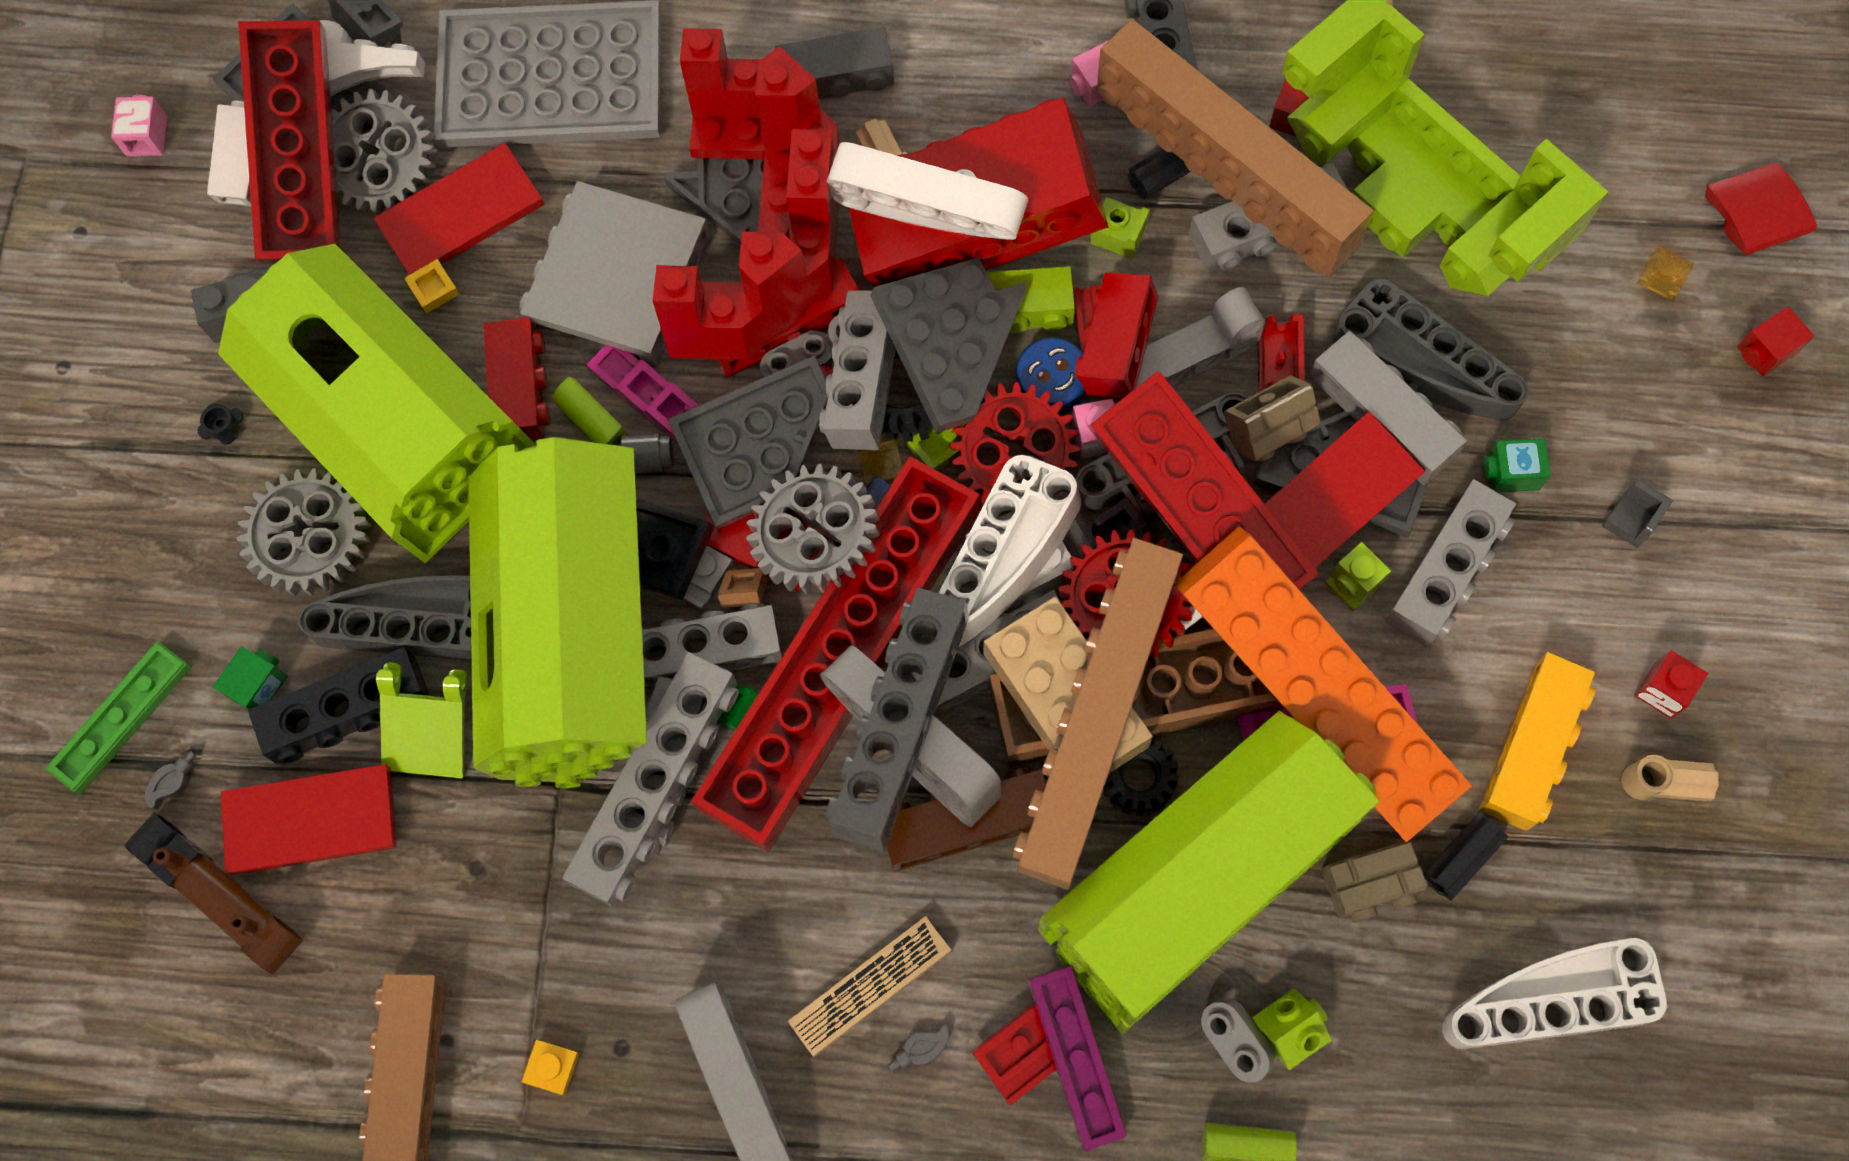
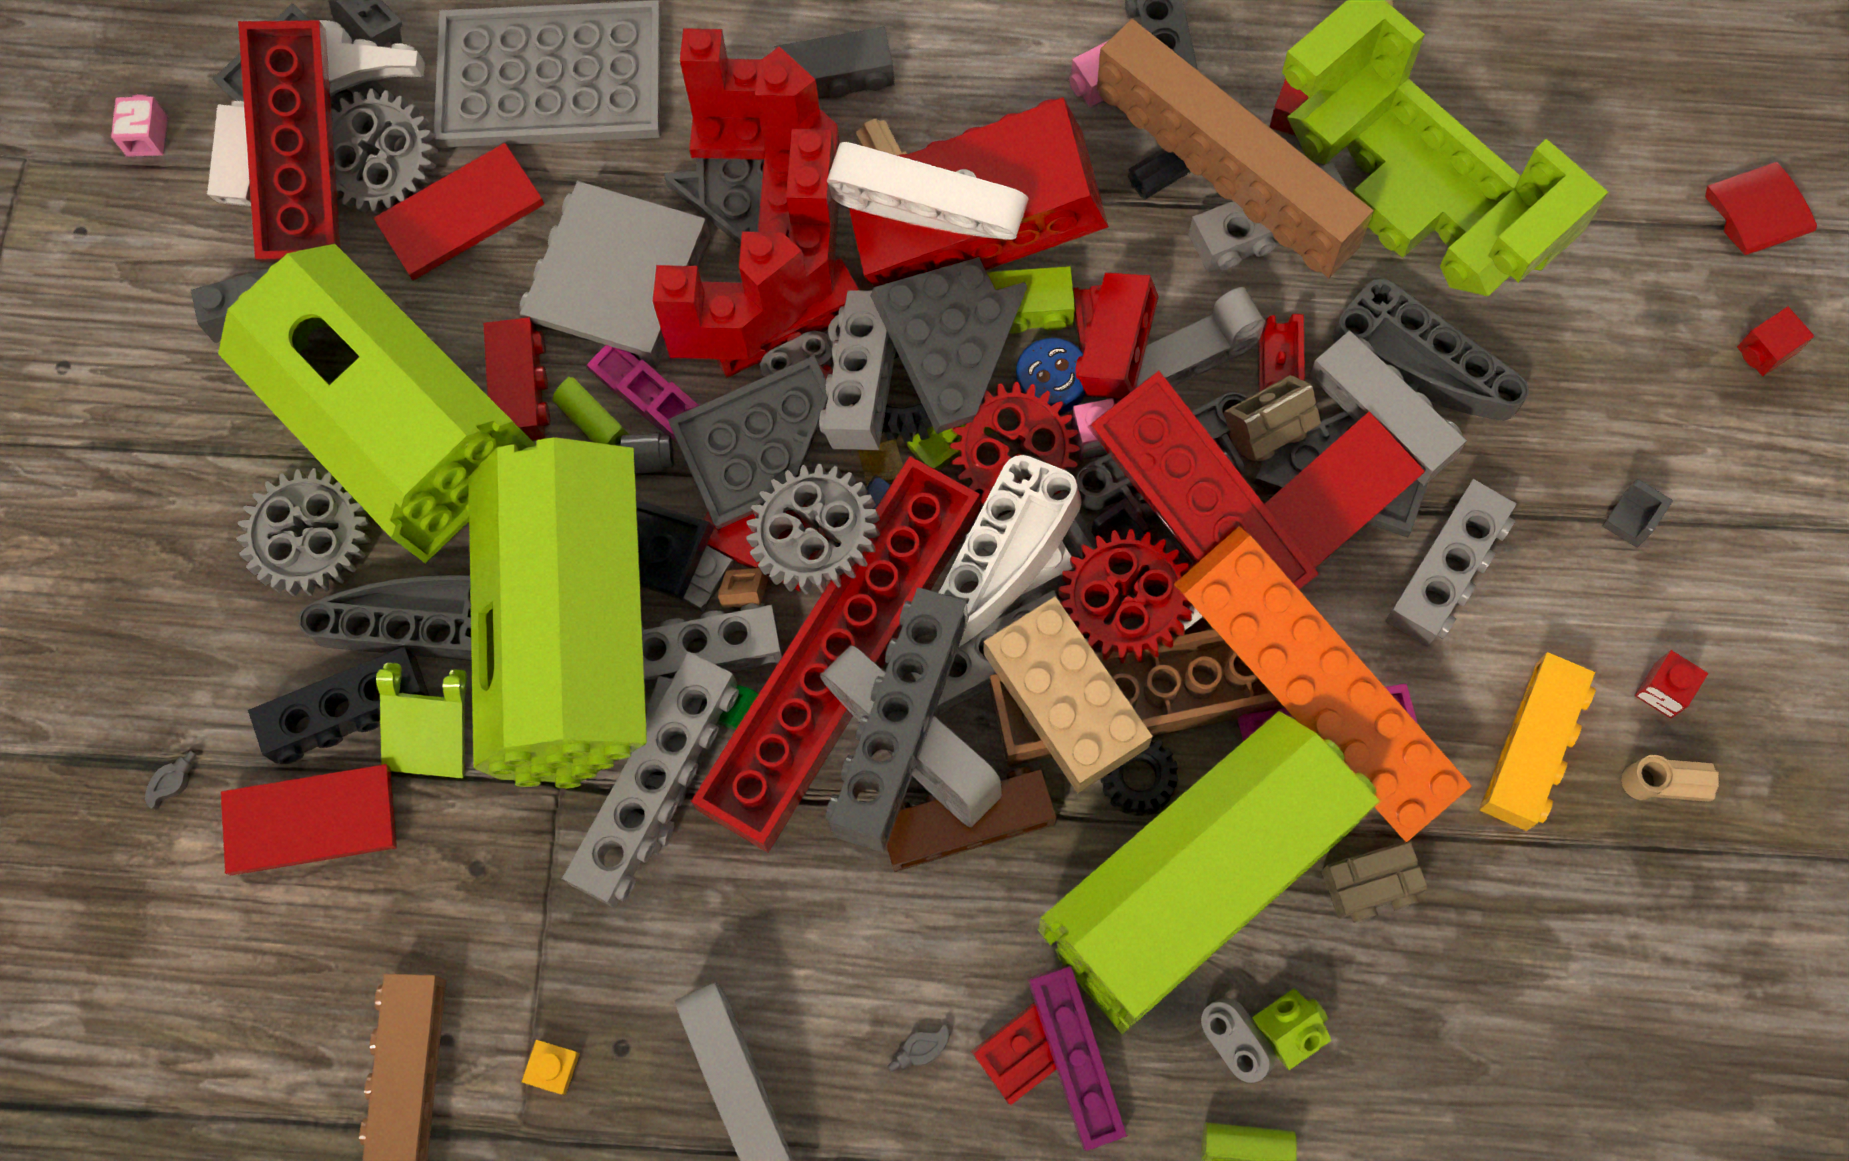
(118, 718): bright green tile -> none
(212, 416): black plate -> none
(213, 892): reddish brown piece -> none
(251, 678): green brick -> none
(431, 286): yellow plate -> none
(869, 986): tan tile -> none
(1099, 714): medium nougat brick -> none
(1124, 230): lime brick -> none
(1357, 576): lime brick -> none
(1465, 856): black axle -> none
(1517, 465): green brick -> none
(1569, 985): white beam -> none
(1665, 273): clear yellow plate -> none

